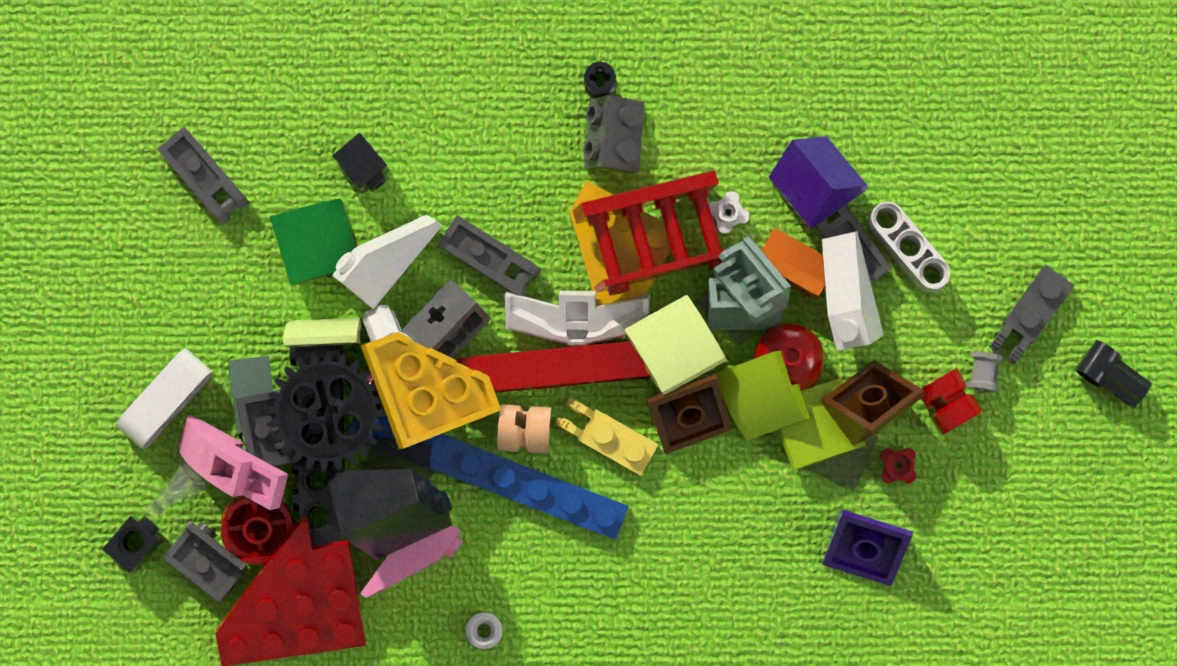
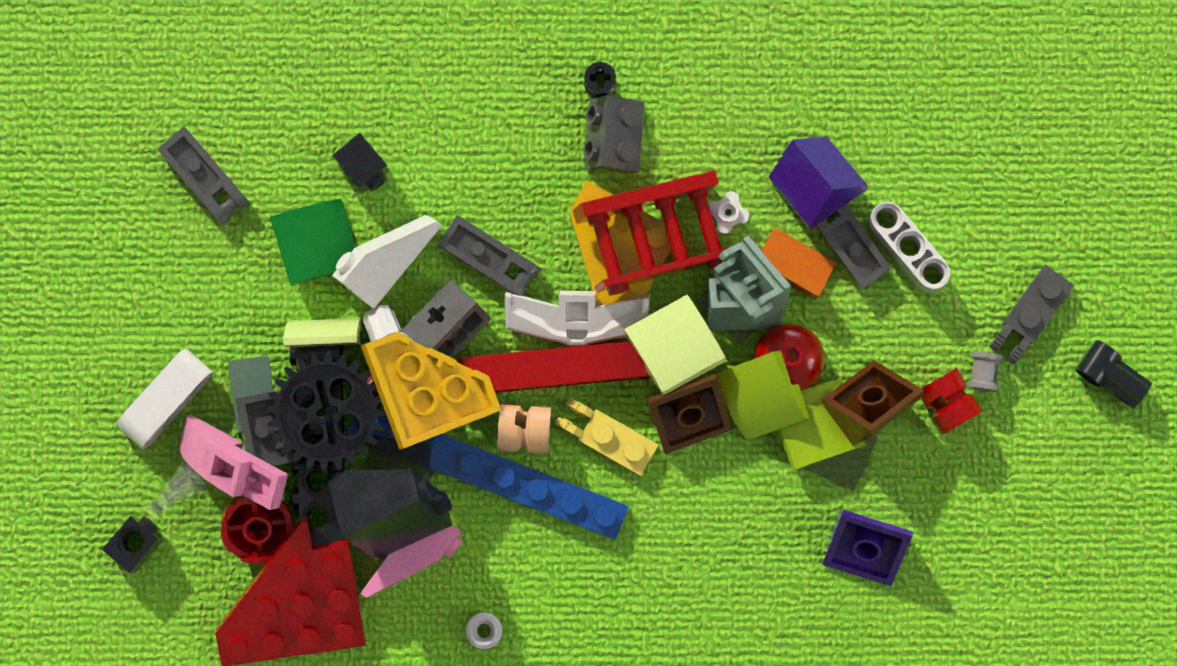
(205, 561): dark grey bracket -> none
(849, 293): white slope -> none
(889, 460): red plate -> none

